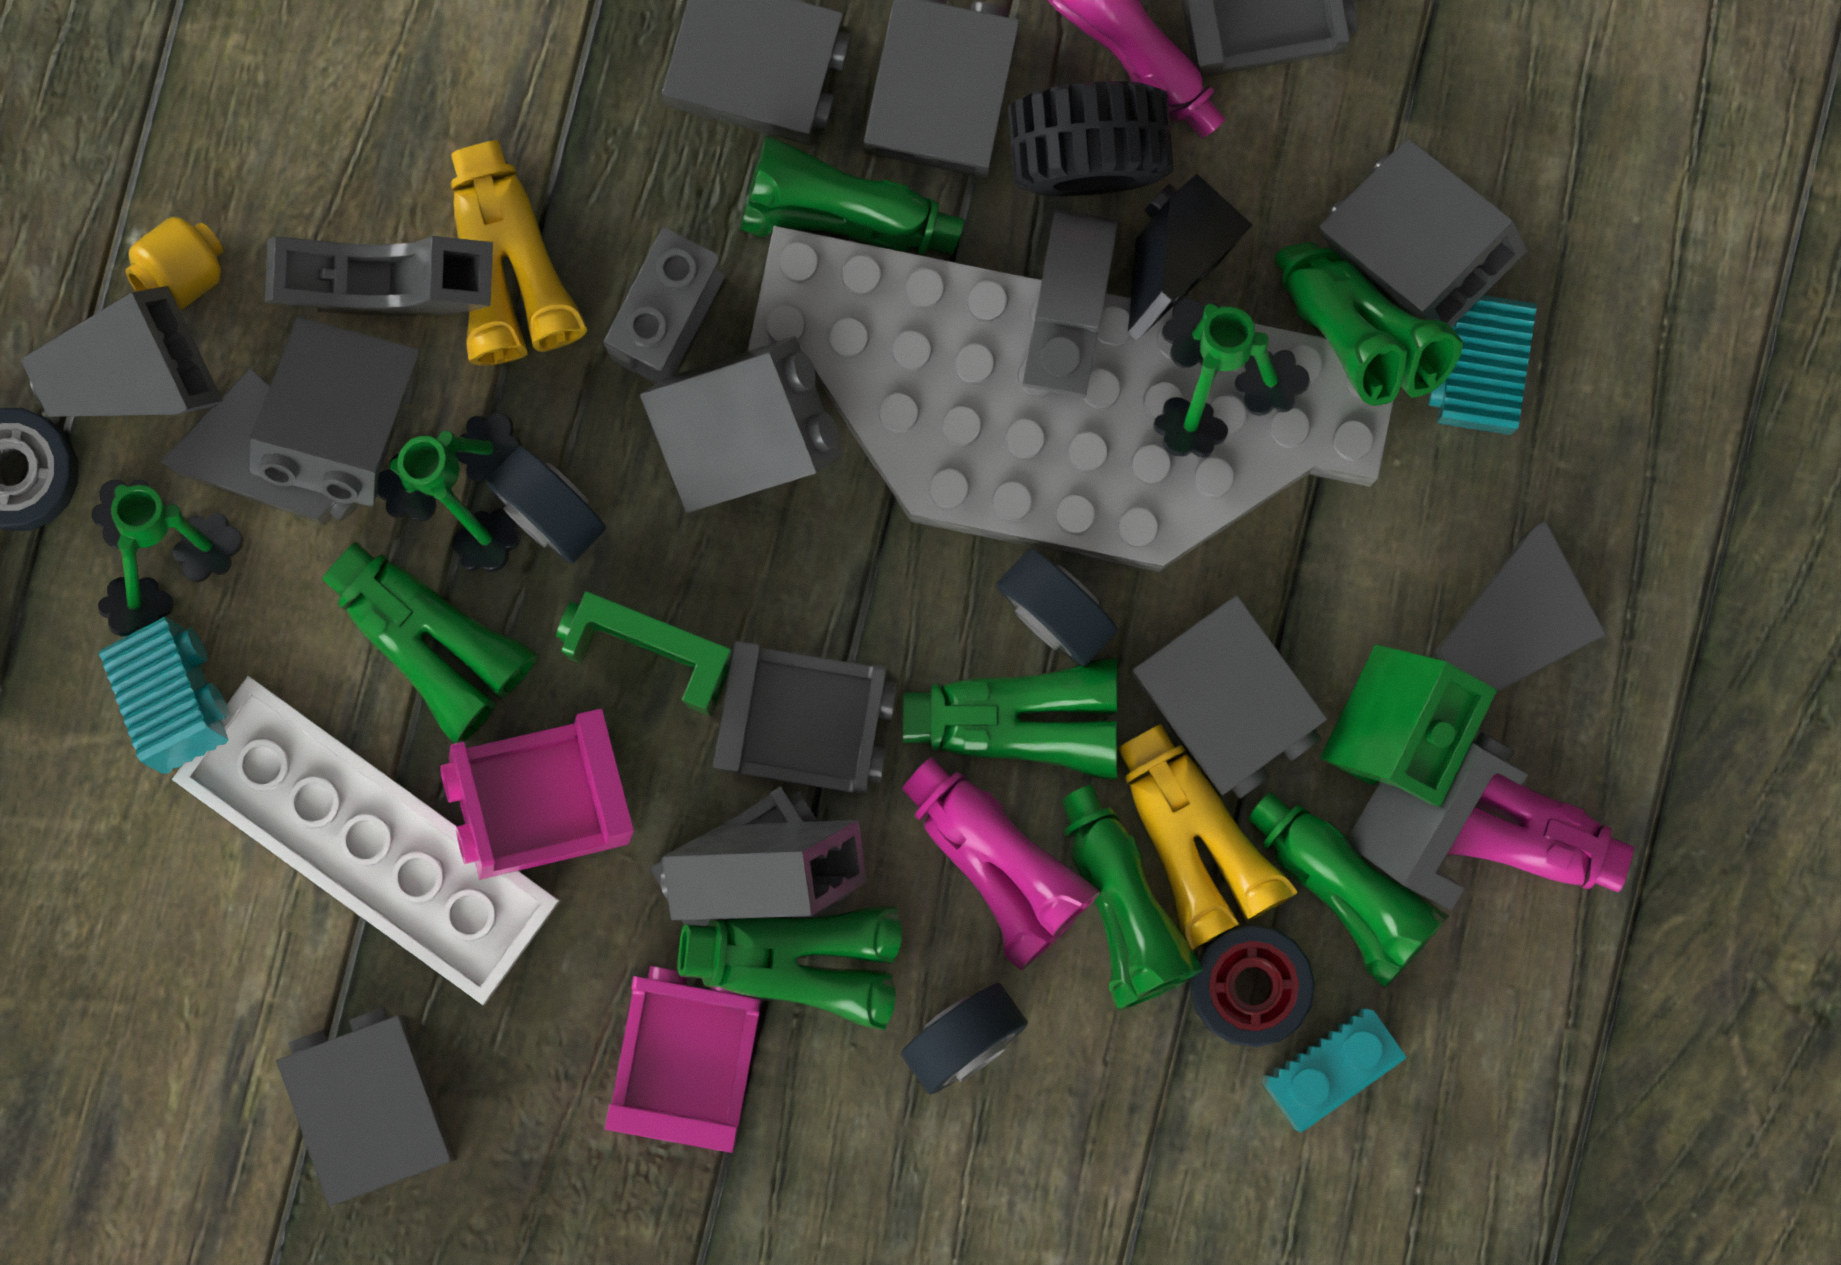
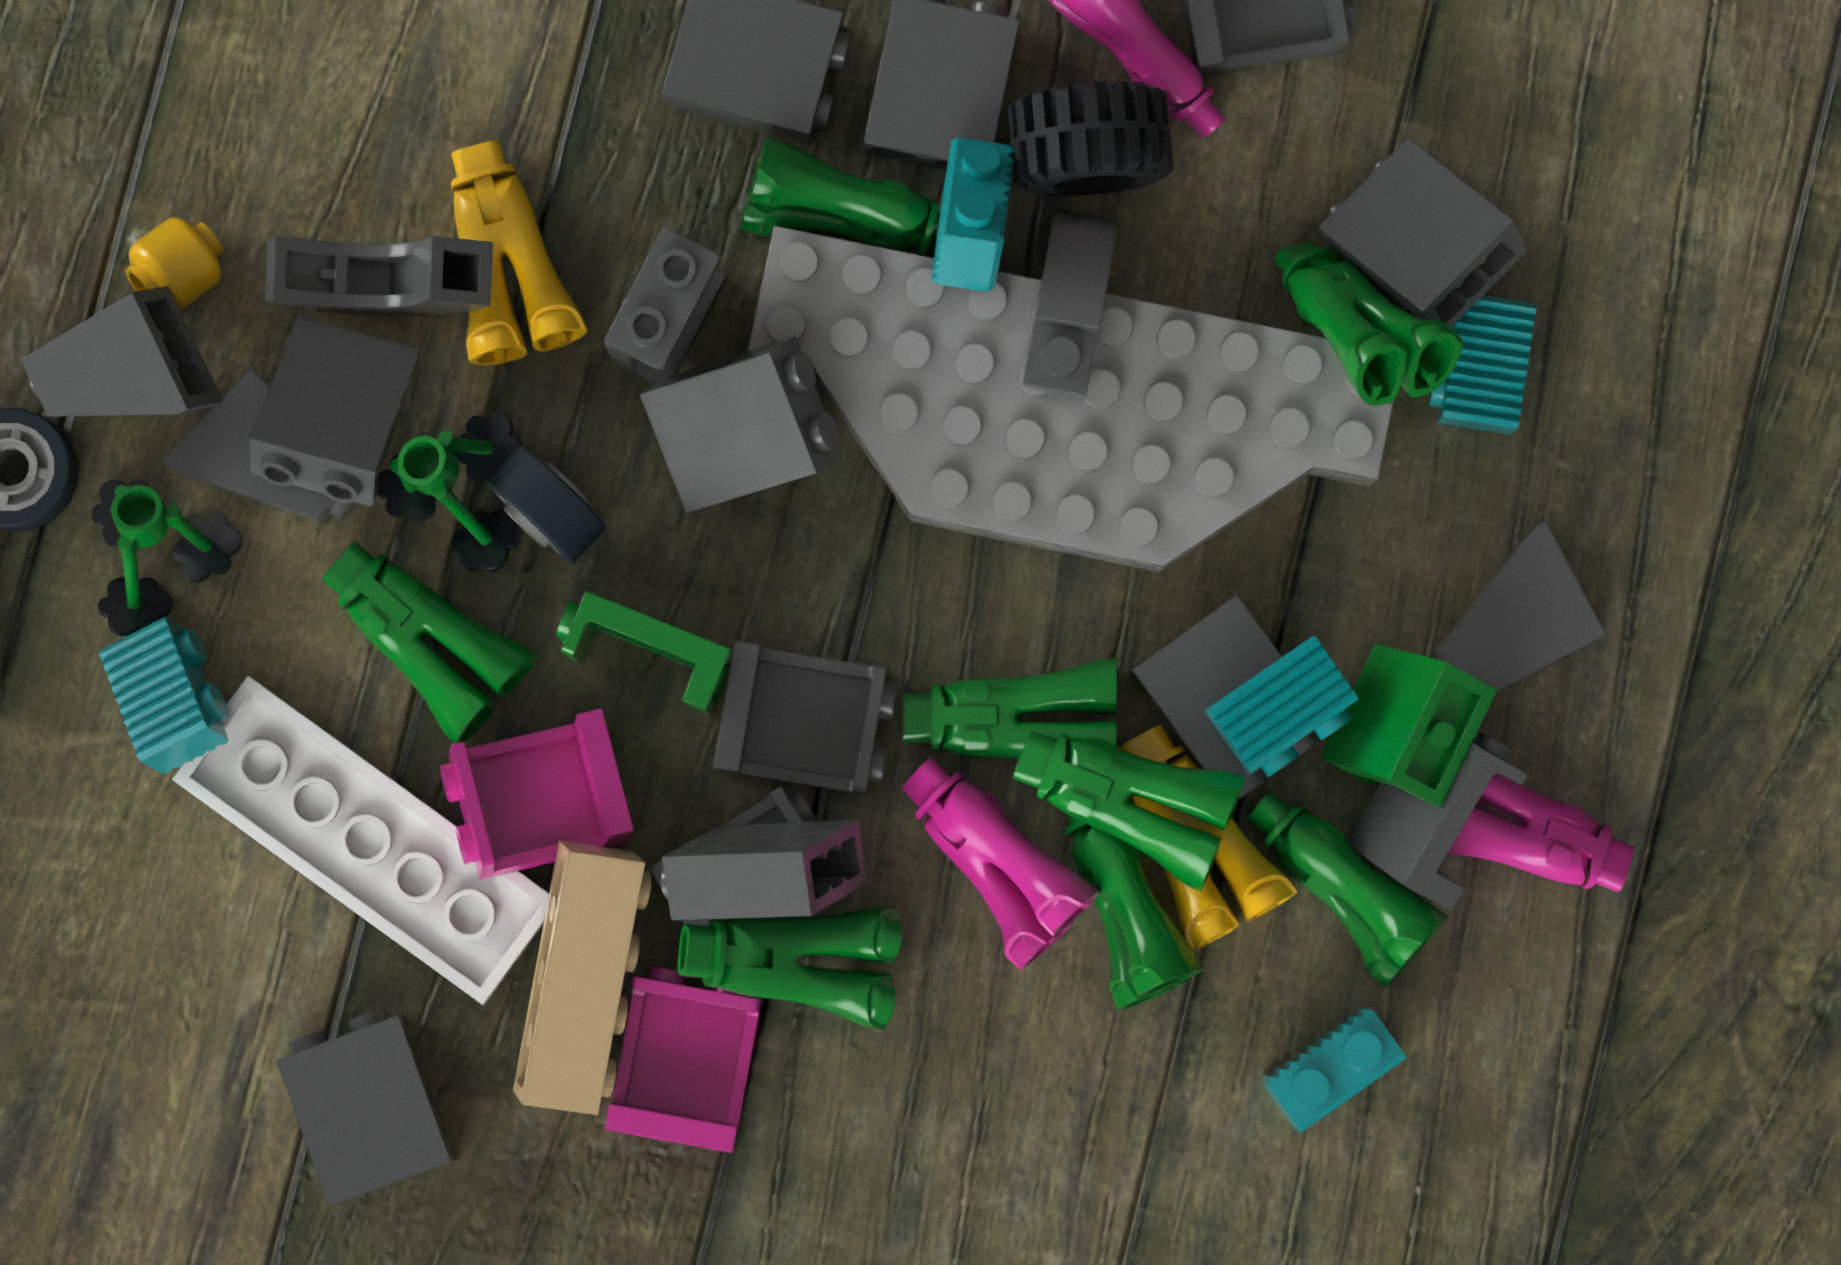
(581, 977): none -> tan brick
(964, 1038): black wheel -> none
(973, 214): none -> teal brick
(1057, 607): black wheel -> none
(1097, 785): none -> green piece
(1179, 248): black slope -> none
(1224, 342): black plant -> none
(1283, 706): none -> teal brick
(1288, 993): wheel -> none

